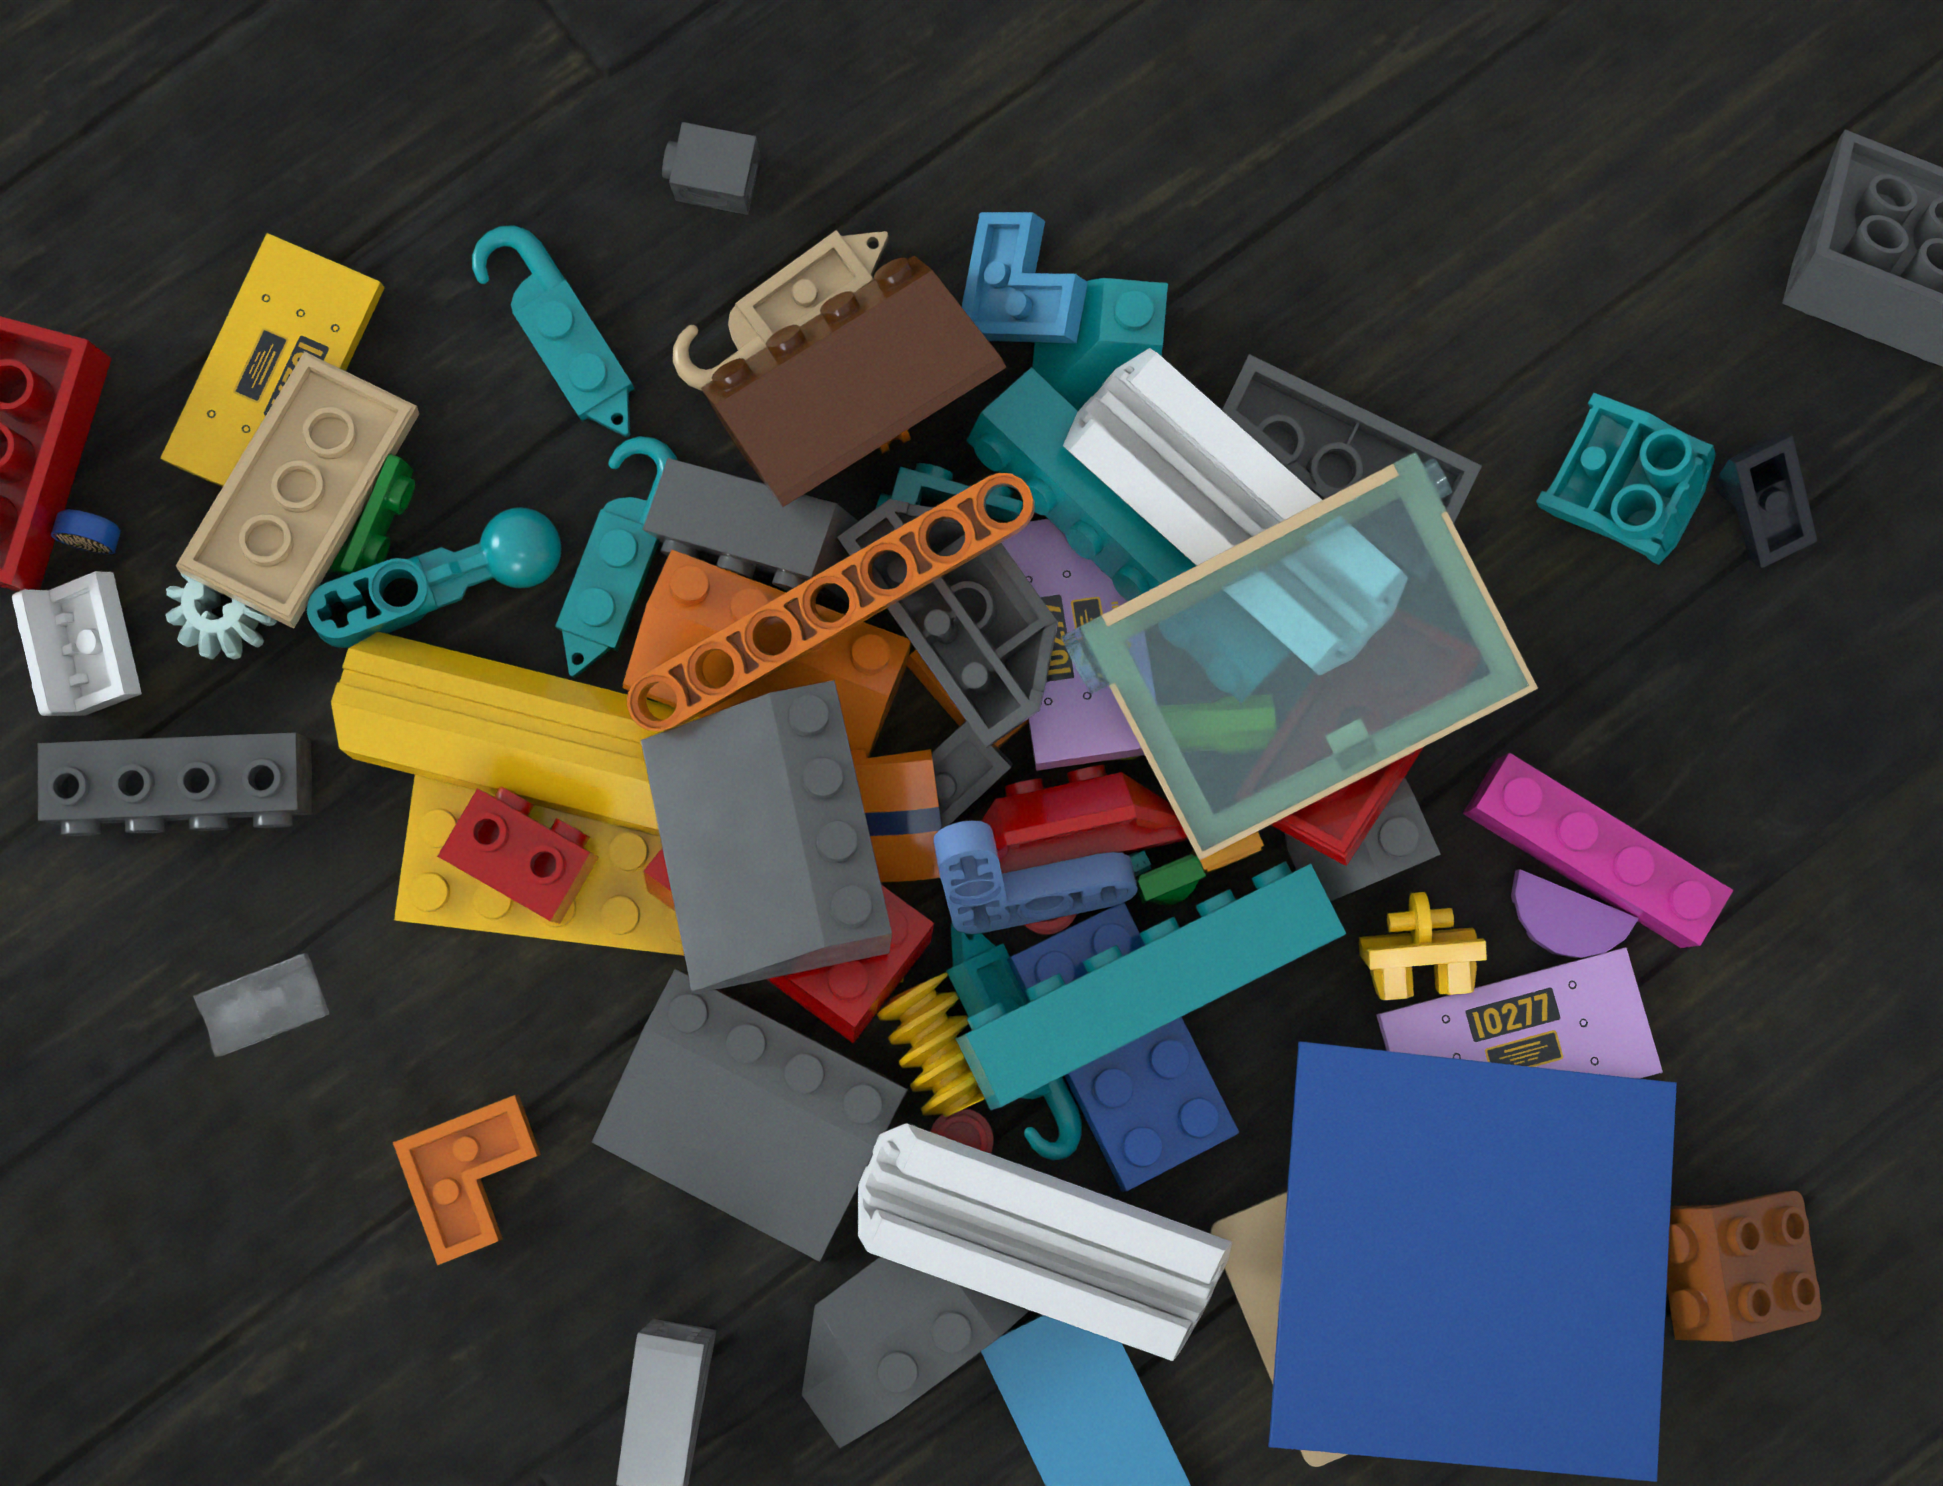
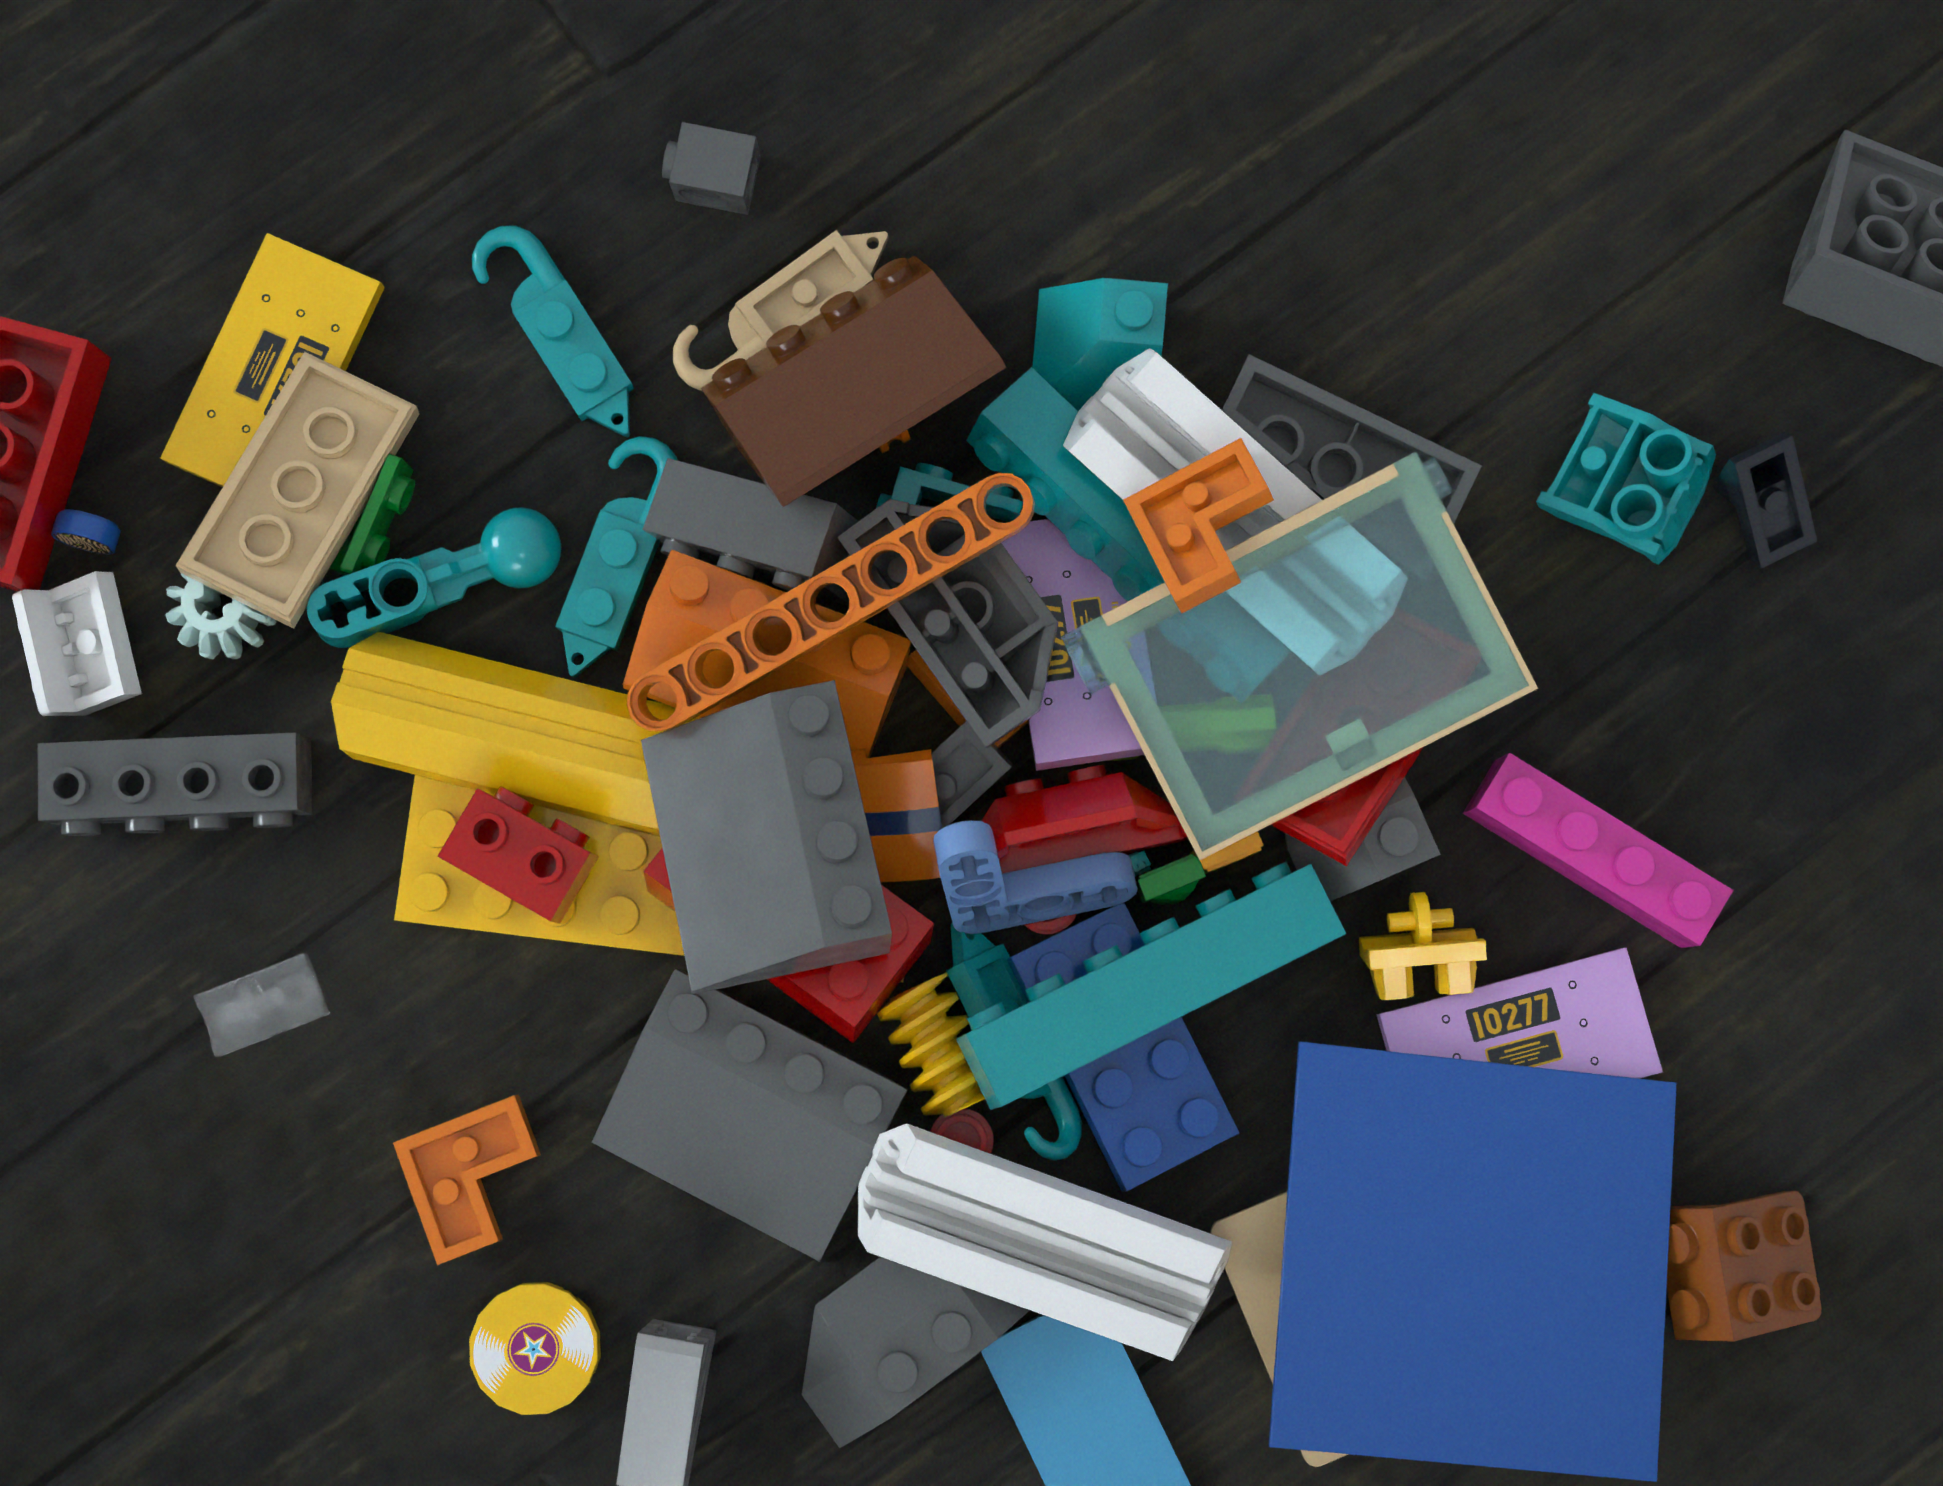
(534, 1348): none -> yellow tile
(1006, 293): dark azure plate -> none
(1184, 512): none -> orange plate
(1566, 920): medium lavender tile -> none

